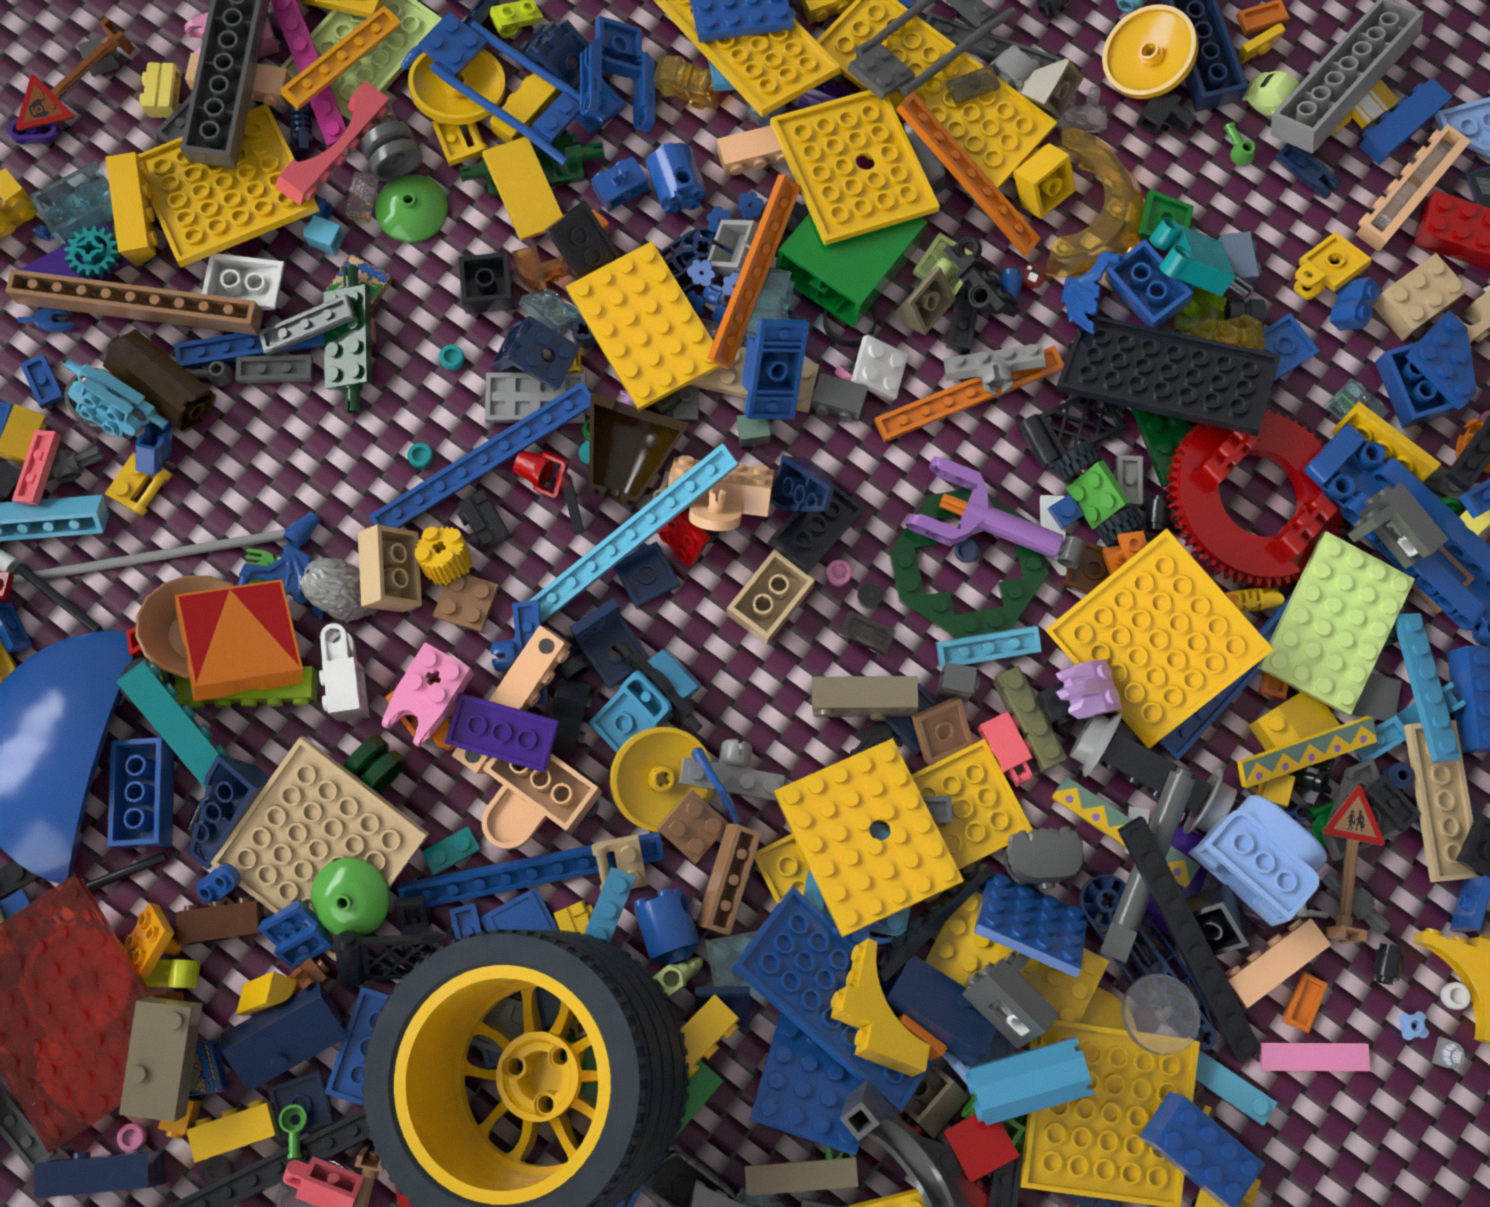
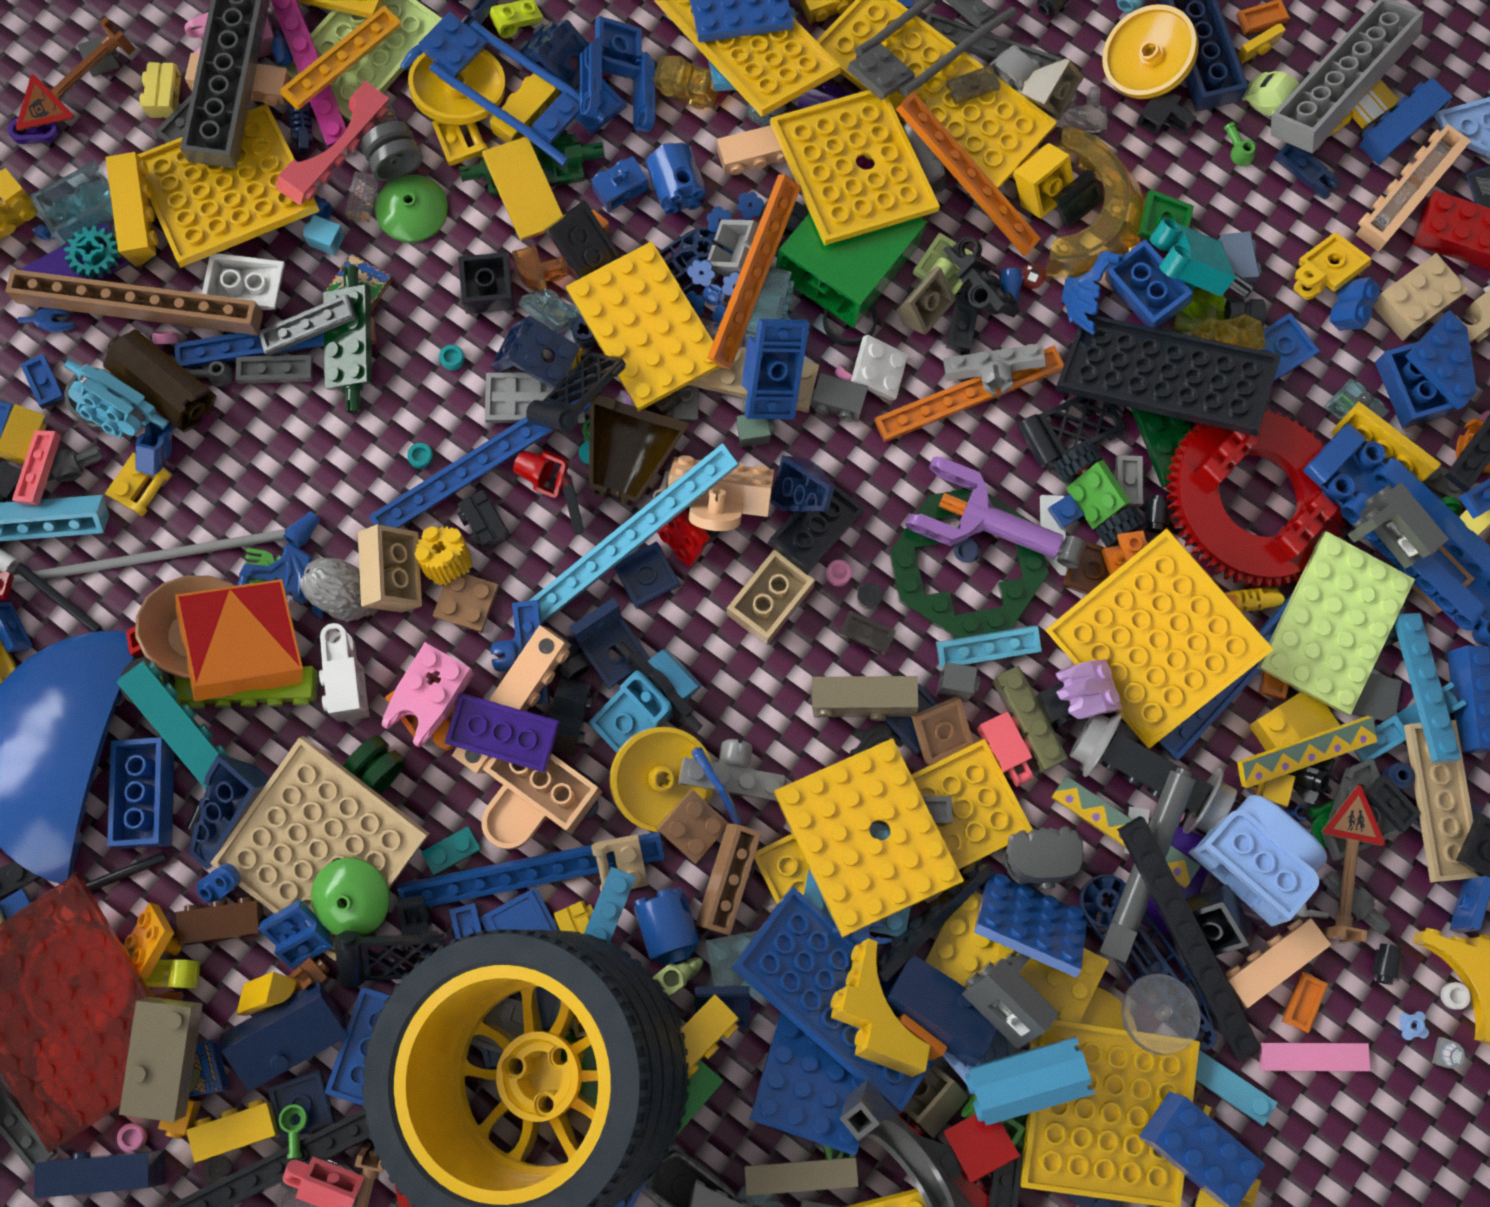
(165, 337): none -> bright pink tile
(281, 50): none -> blue hand
(560, 413): none -> black piece
(1078, 198): none -> black plate

